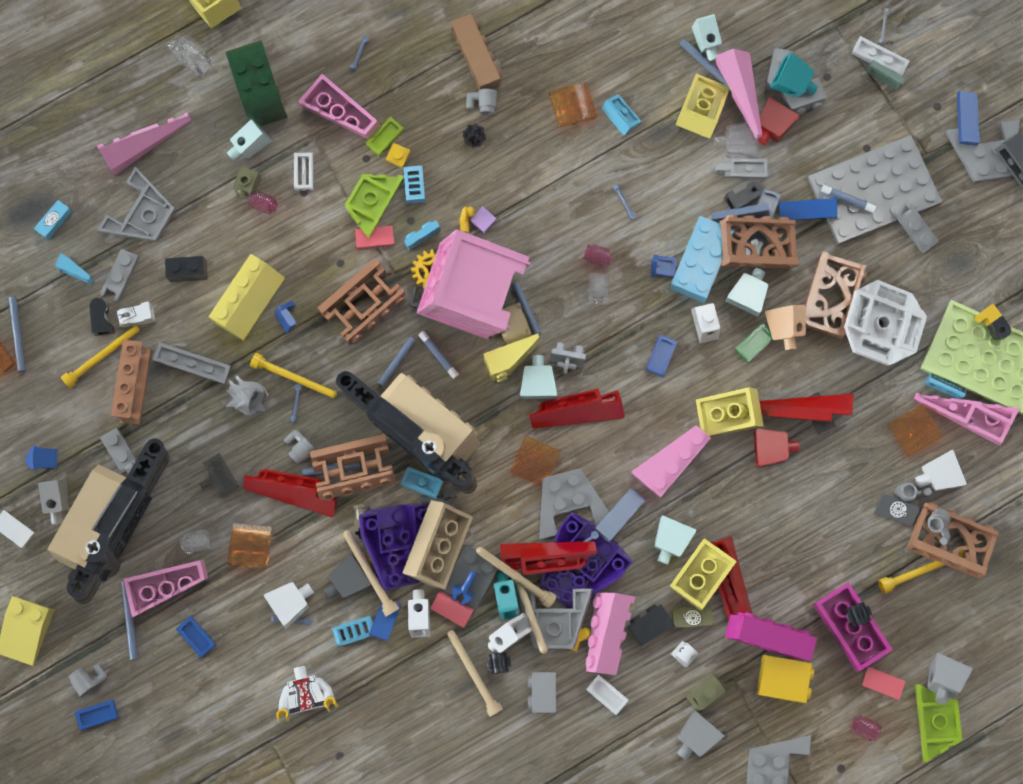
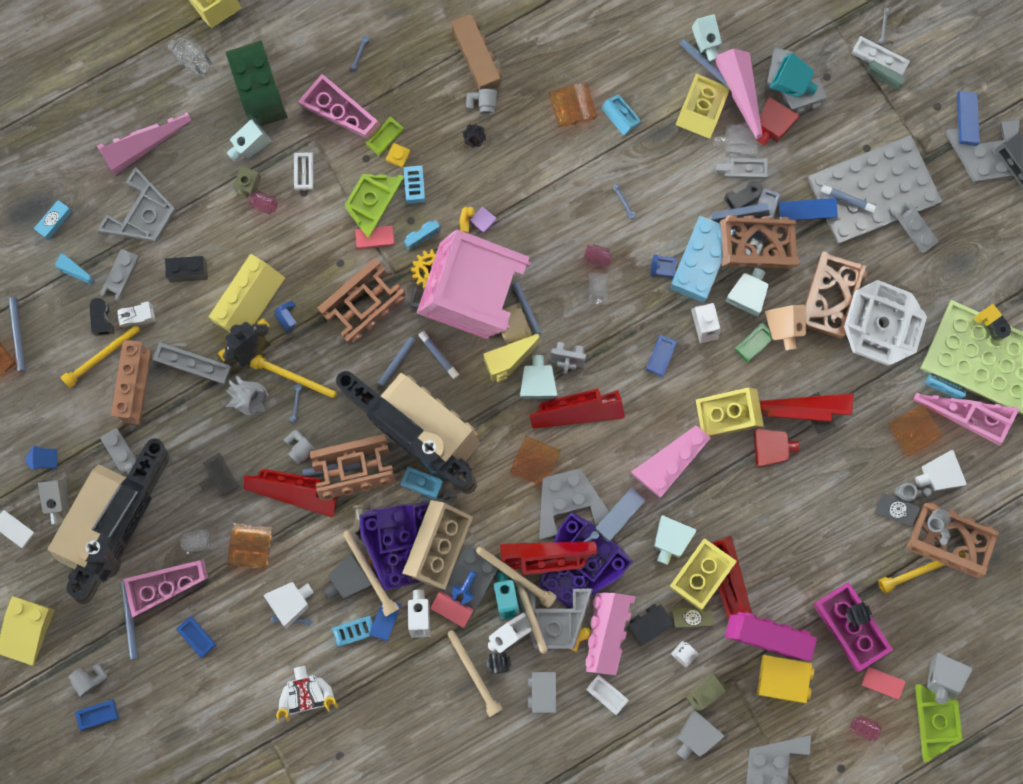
(245, 342): none -> black torso

